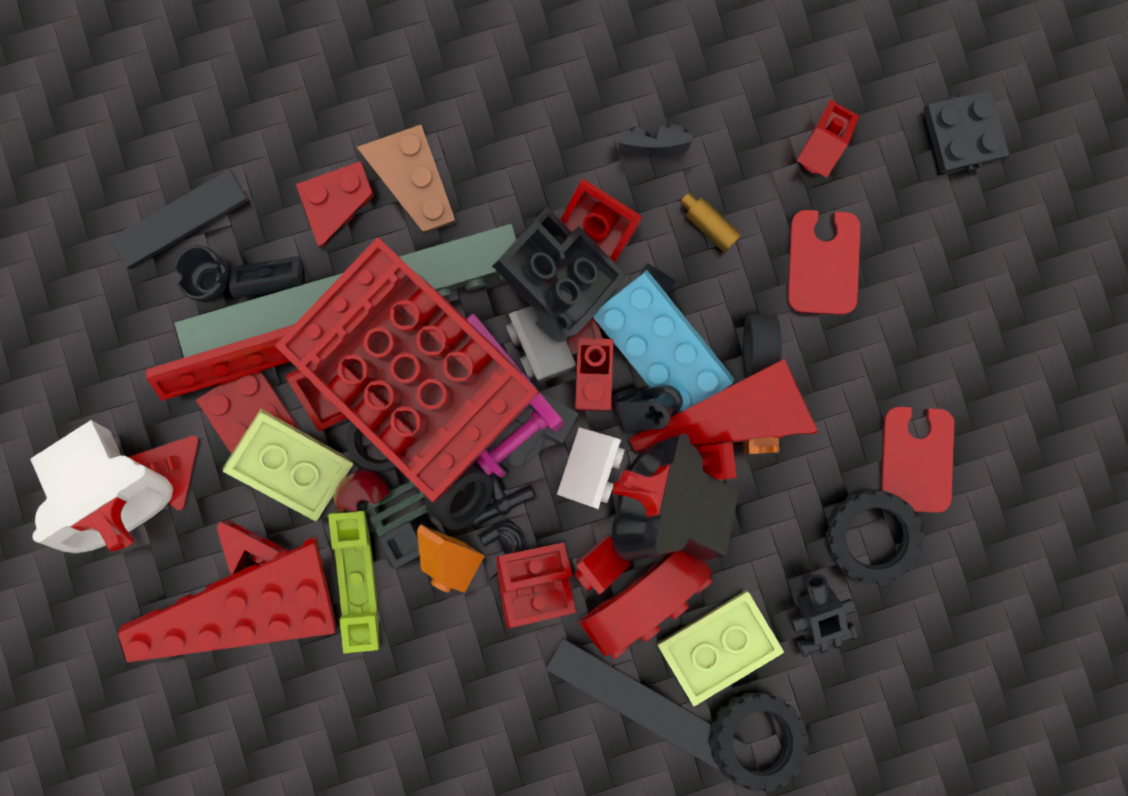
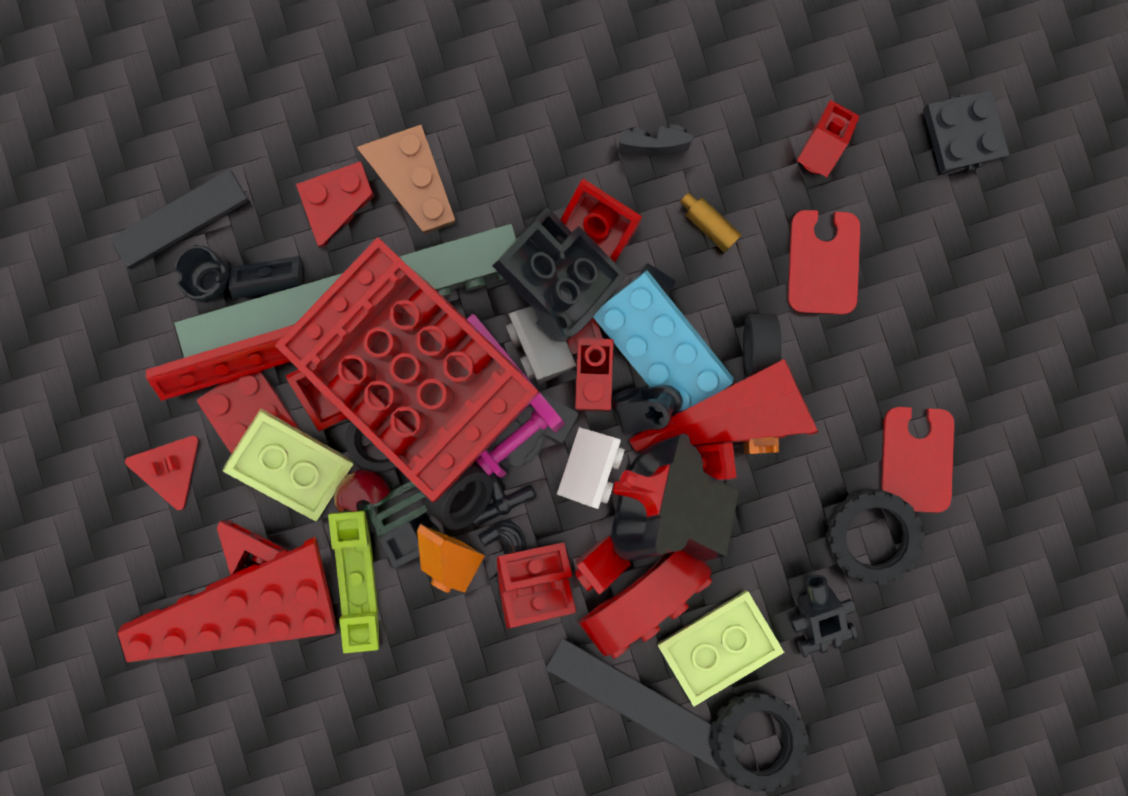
(94, 493): white piece -> none

